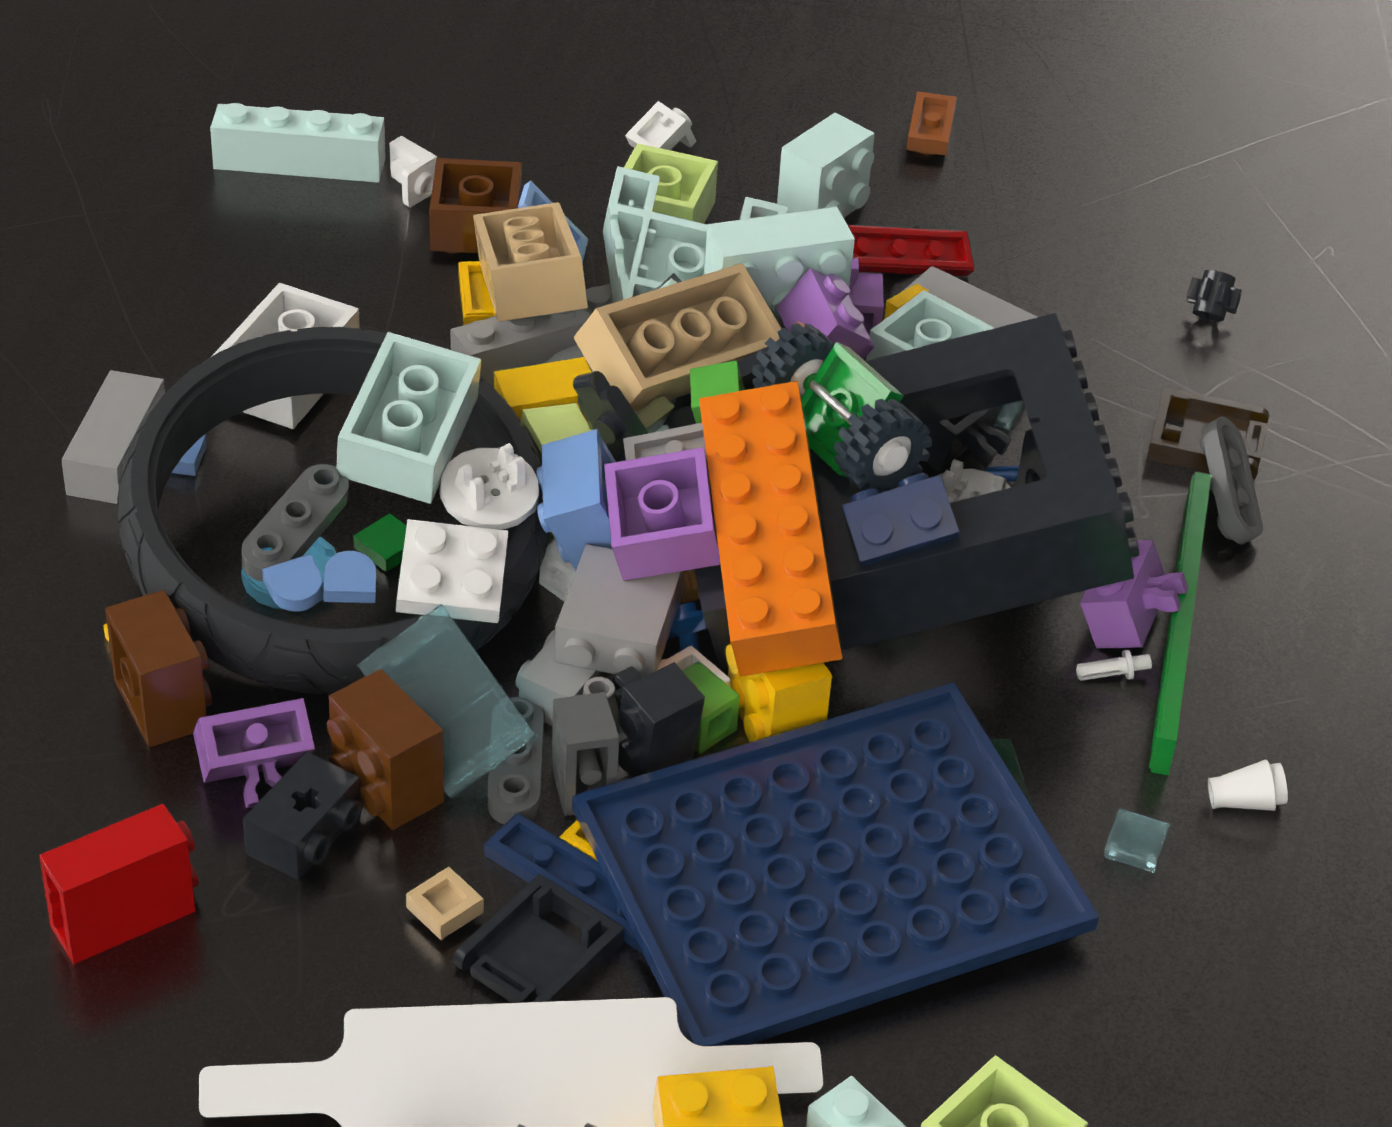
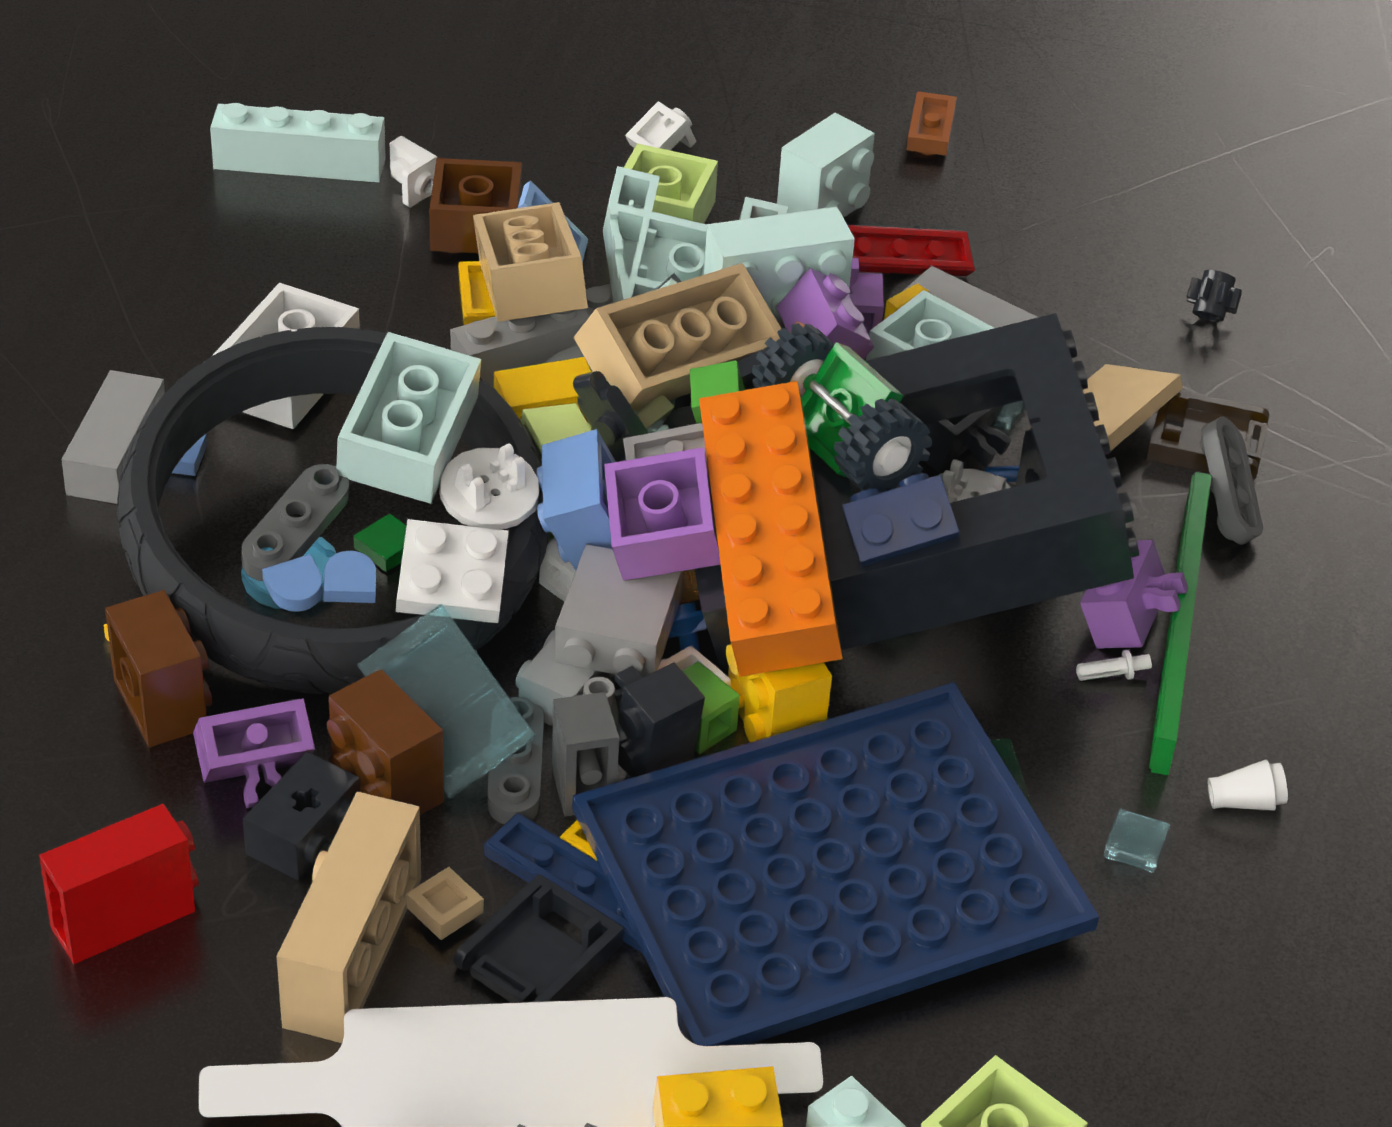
(349, 916): none -> tan brick
(1129, 397): none -> tan tile

